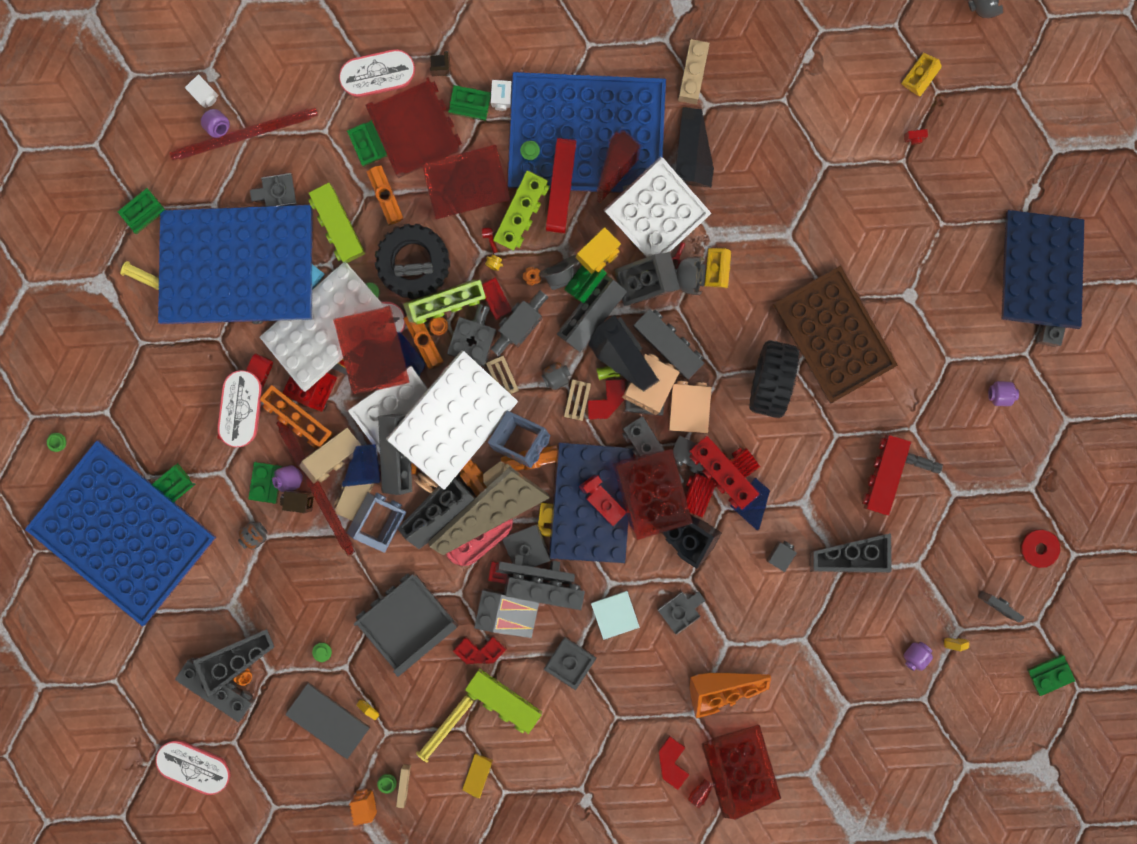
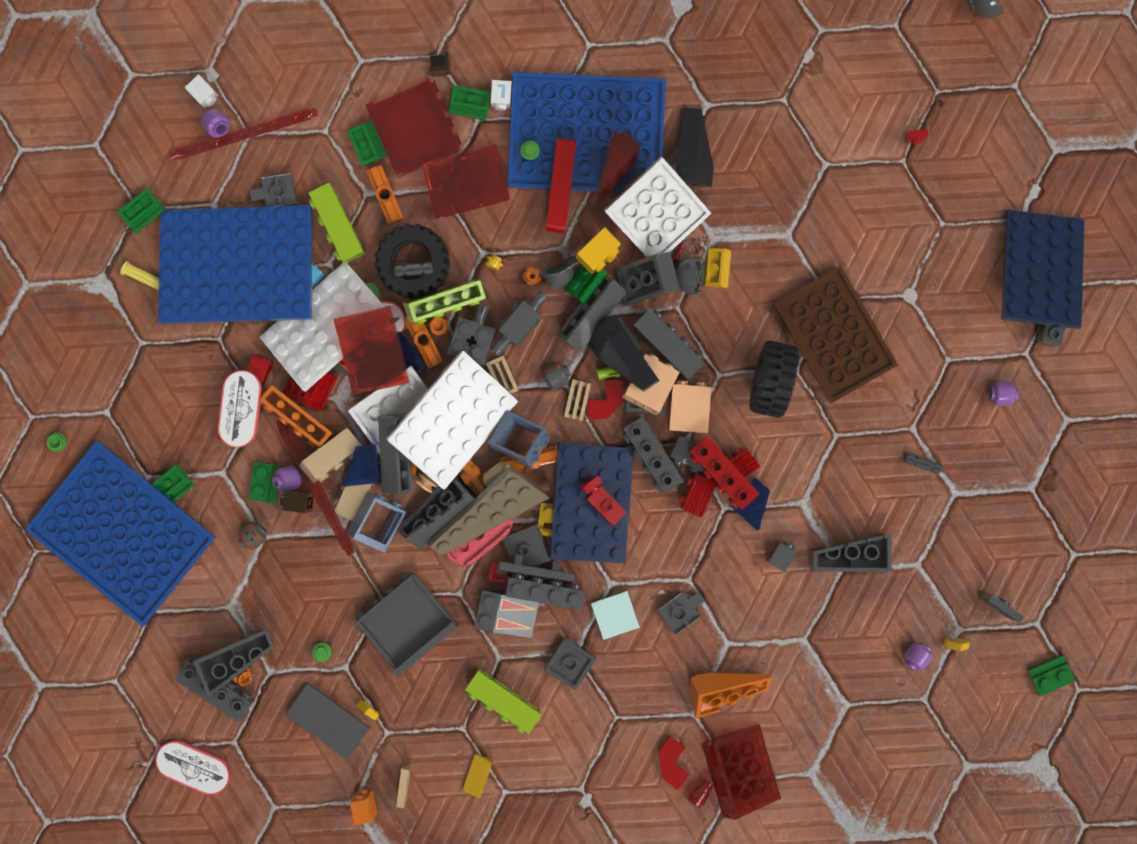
(377, 73): white tile -> none
(387, 783): bright green plate -> none
(445, 728): light yellow axle -> none
(471, 654): red tile -> none
(488, 233): red hand -> none
(496, 299): red plate -> none
(520, 210): lime brick -> none
(652, 493): clear red slope -> none
(693, 71): tan brick -> none
(693, 541): black wedge -> none
(887, 474): red brick -> none
(922, 74): yellow slope -> none
(1051, 551): red tile -> none

